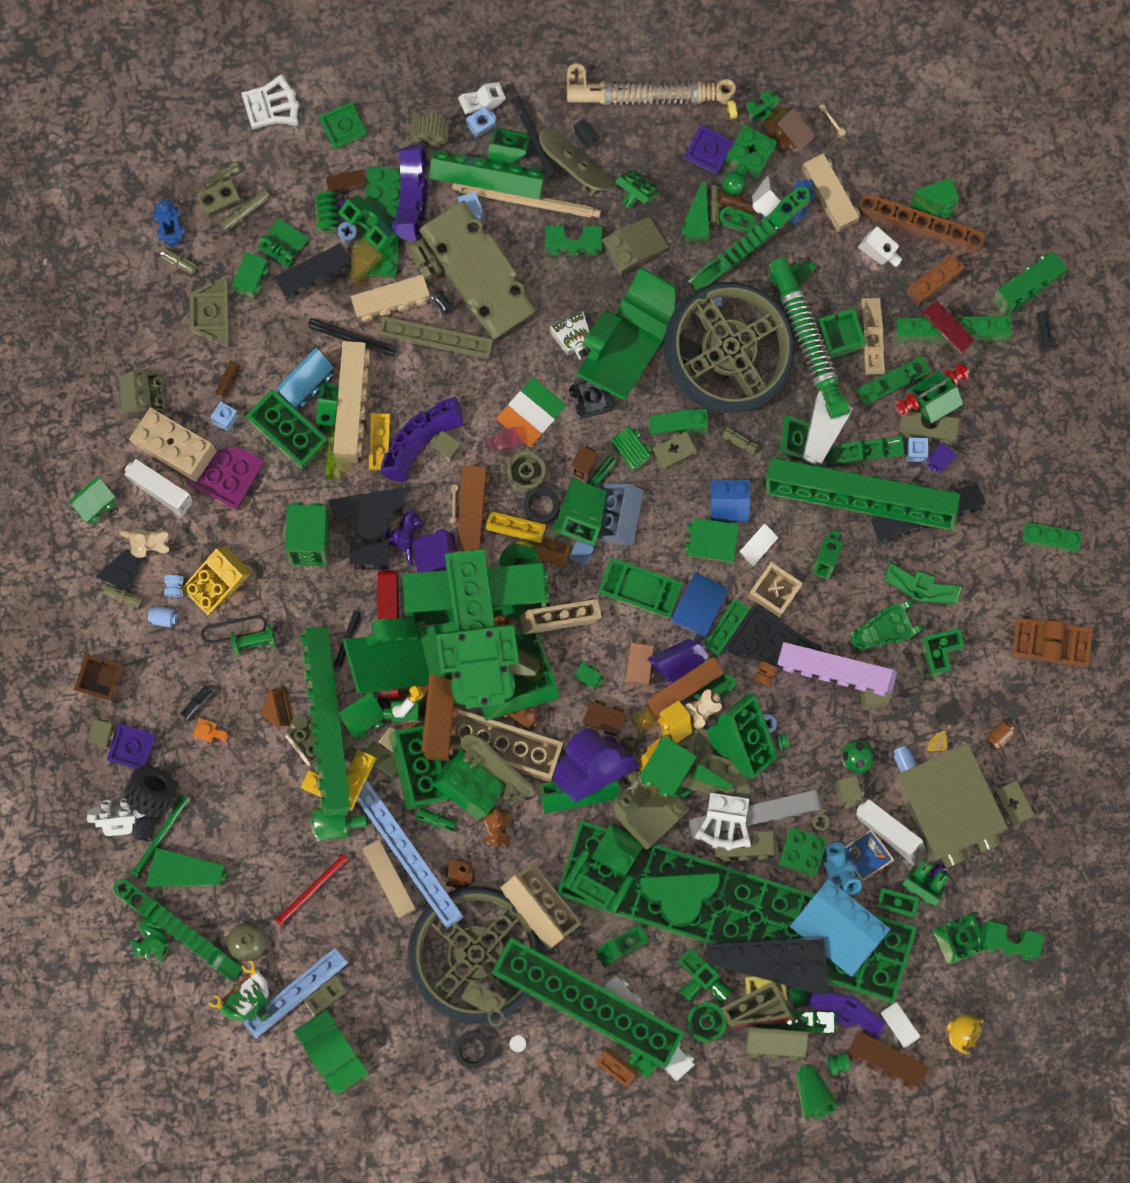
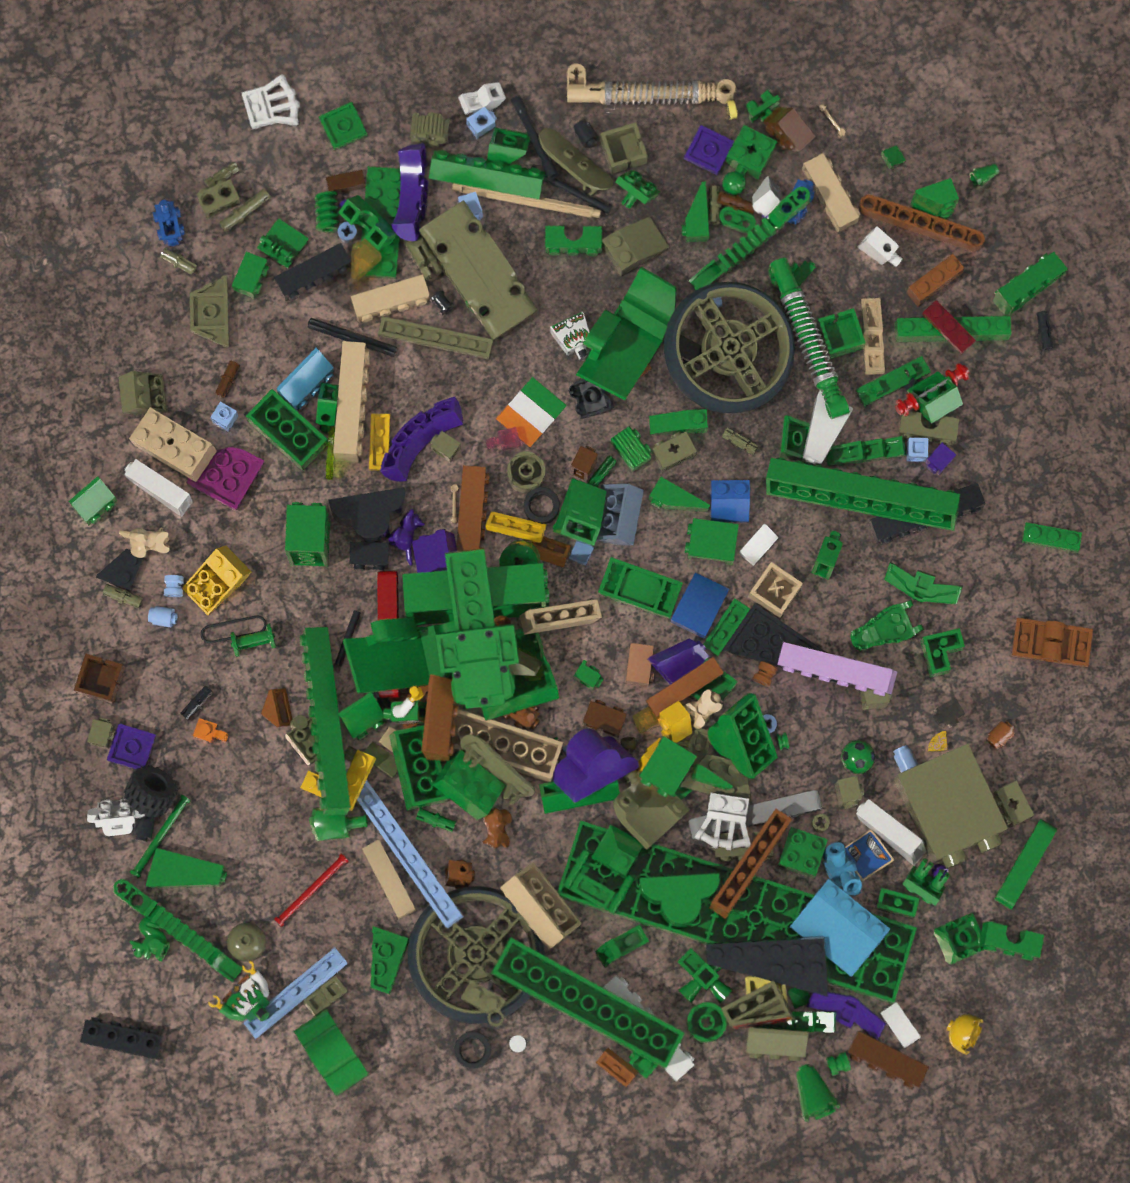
(122, 1039): none -> black brick
(386, 958): none -> green wing
(579, 194): none -> black bar
(622, 148): none -> olive piece
(675, 498): none -> green slope
(750, 863): none -> dark orange brick
(893, 157): none -> green slope
(983, 174): none -> green cone
(1025, 864): none -> green beam

